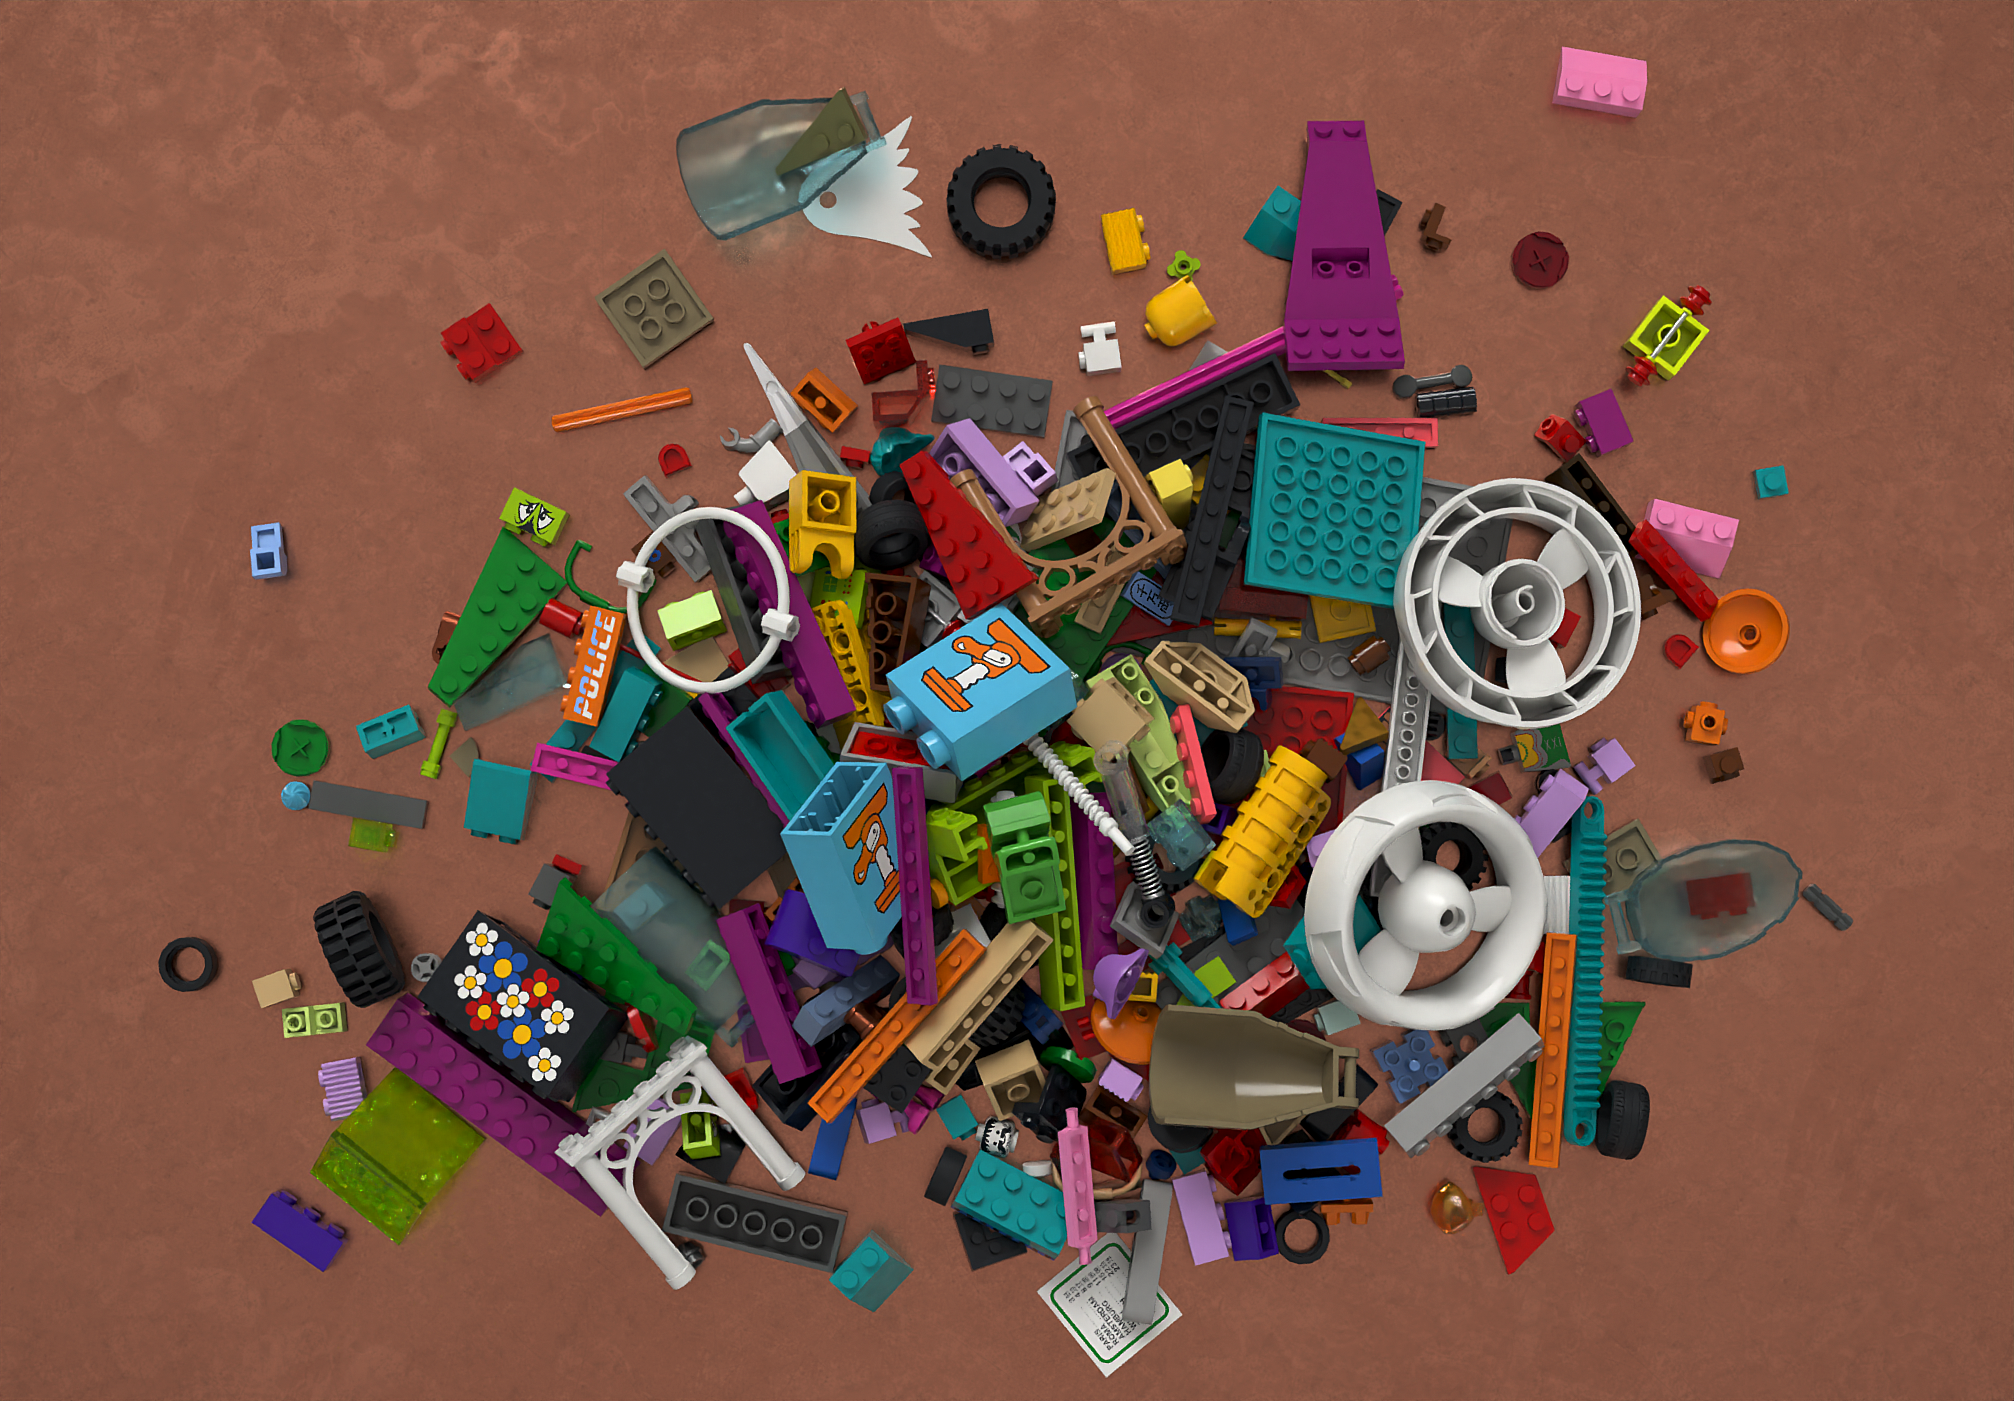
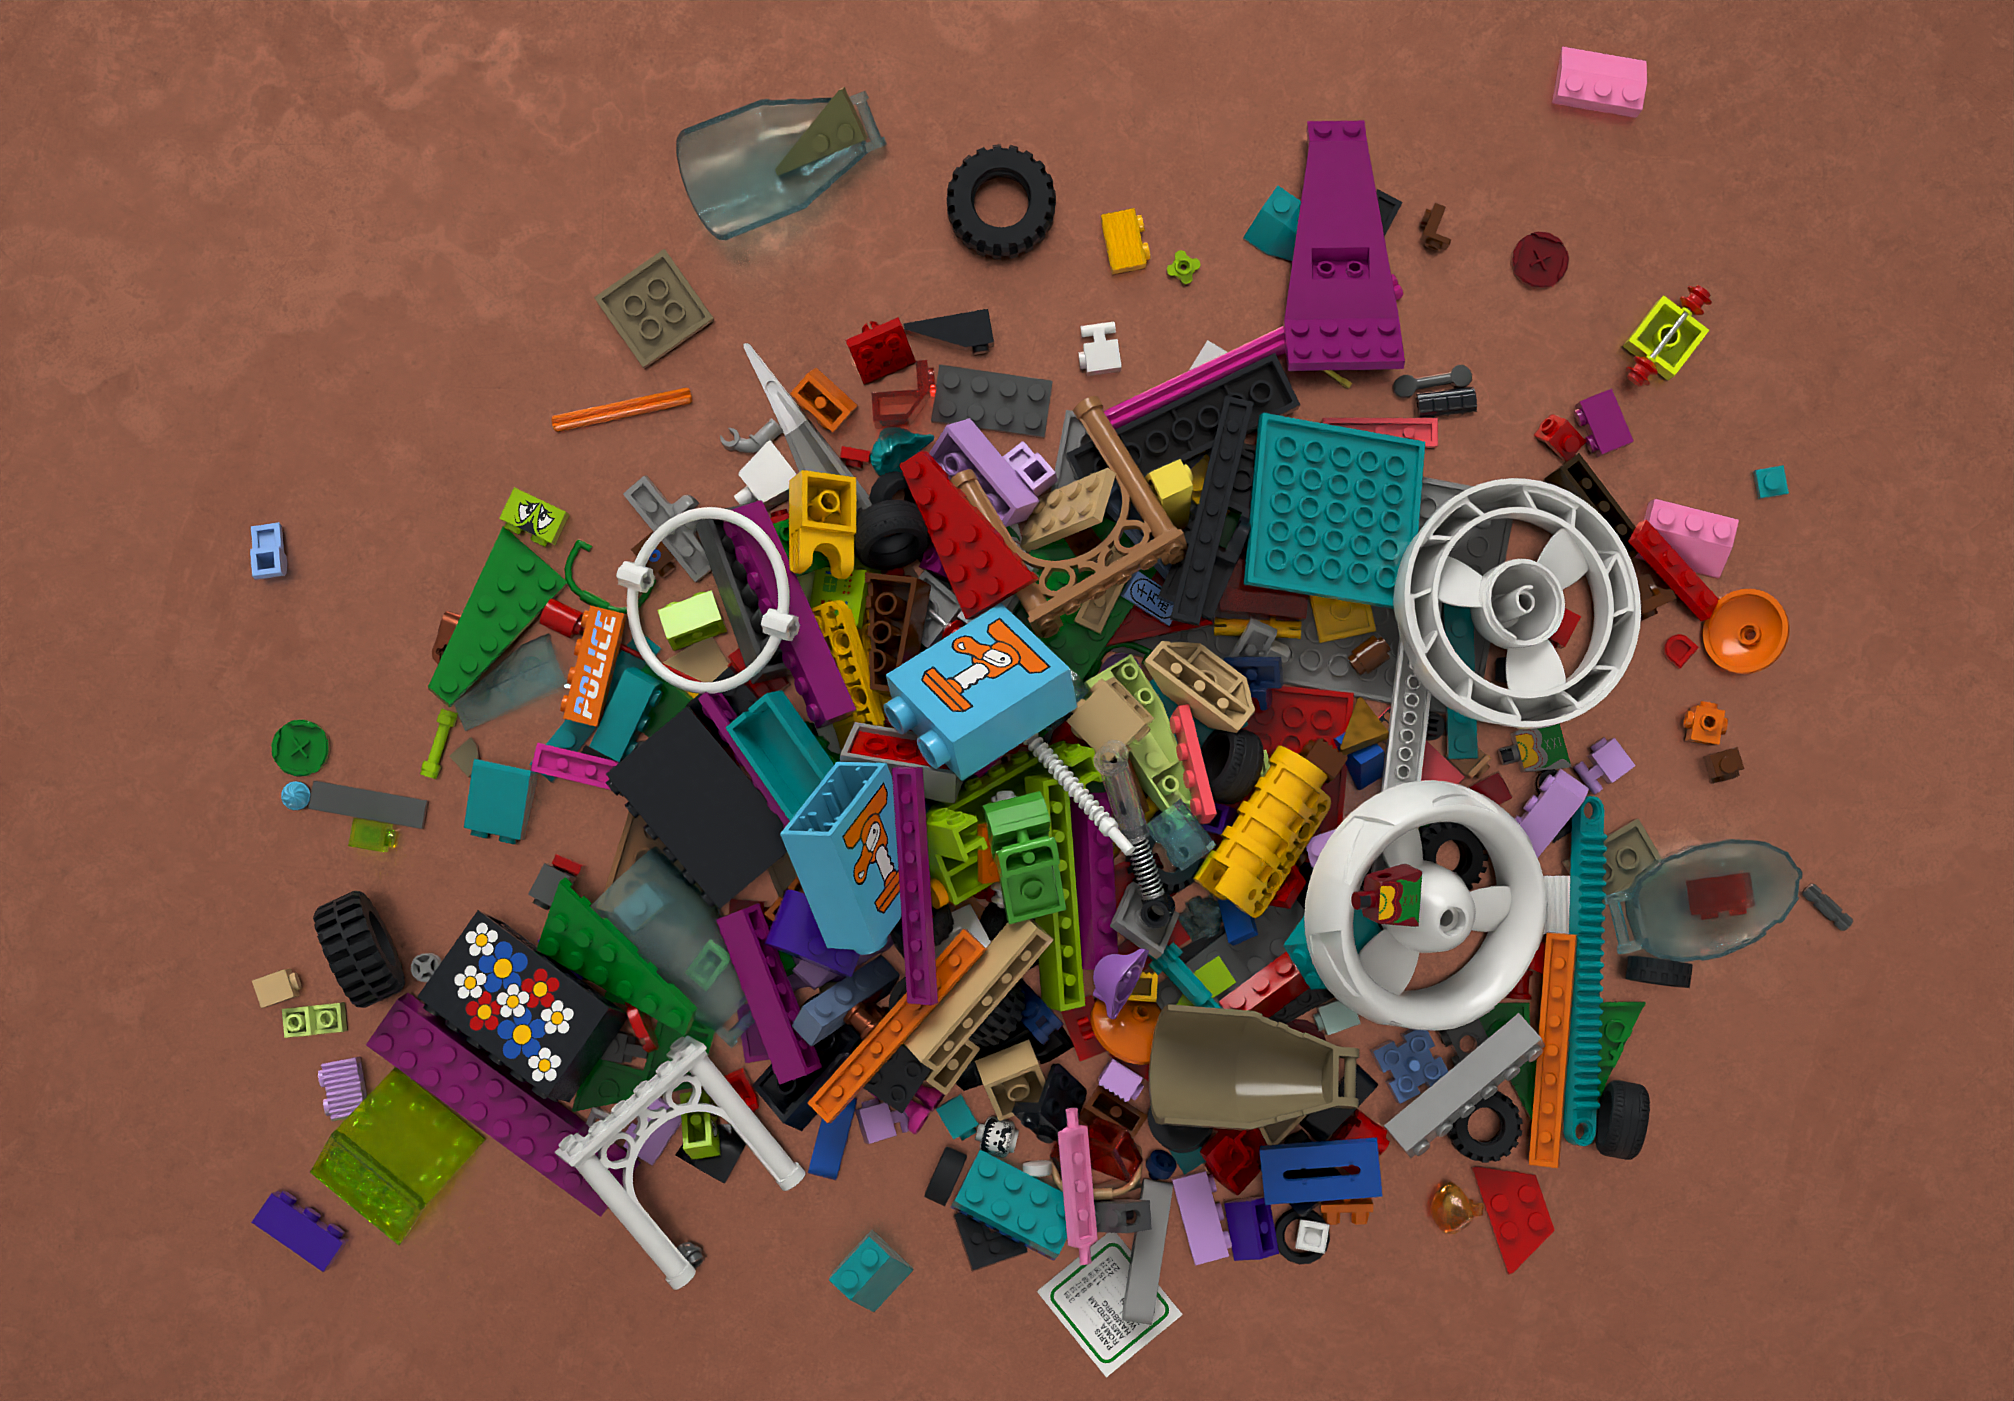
(170, 950): black tyre -> none
(390, 732): teal hinge -> none
(480, 343): red plate -> none
(673, 459): red tile -> none
(755, 1221): dark grey brick -> none
(872, 198): white piece -> none
(1081, 1070): green tile -> none
(1178, 313): yellow cylinder -> none
(1312, 1236): none -> white tile
(1391, 896): none -> torso

